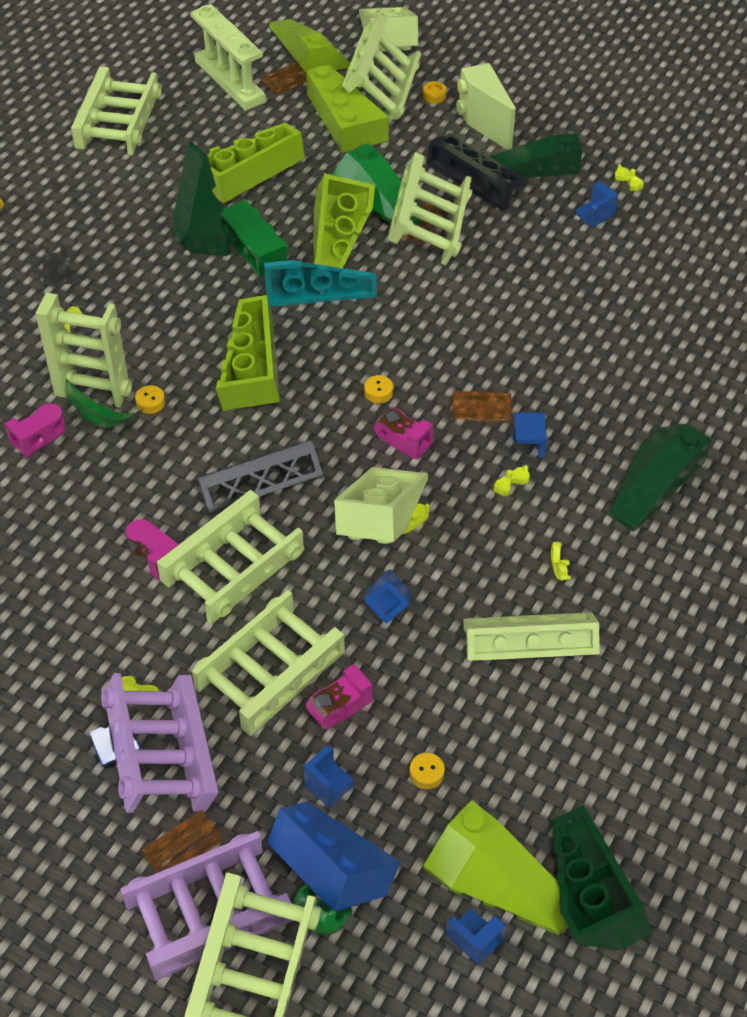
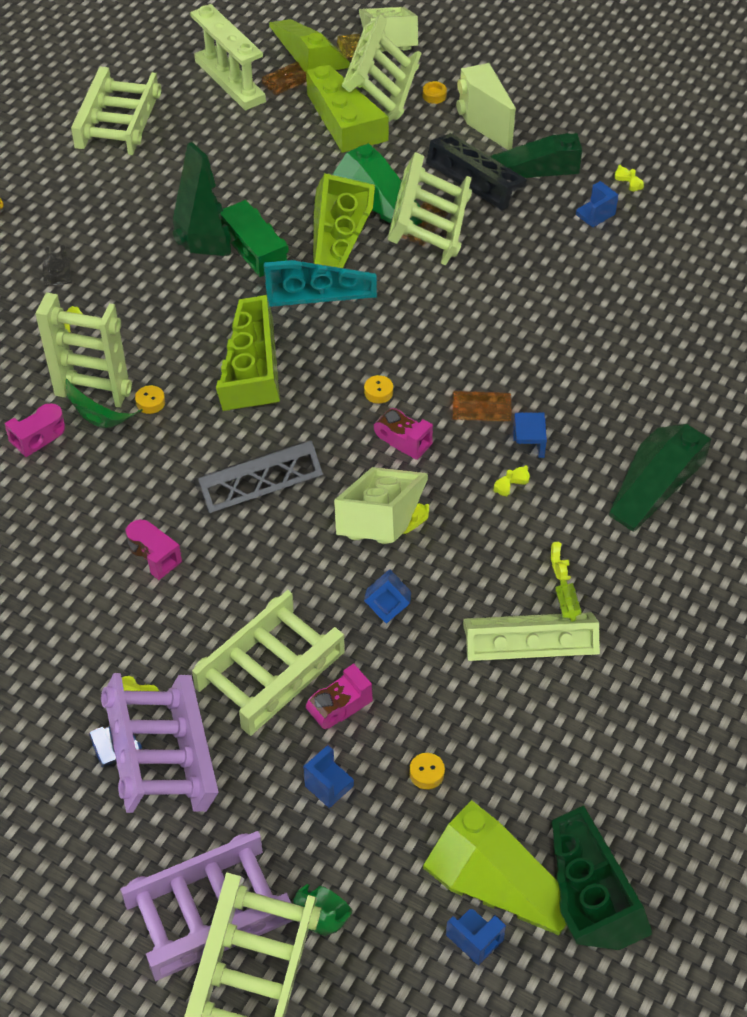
(176, 834): clear orange tile -> none
(224, 530): yellowish green fence -> none
(254, 160): lime wedge -> none
(331, 857): blue wedge -> none
(348, 44): none -> clear yellow plate
(568, 600): none -> lime axle

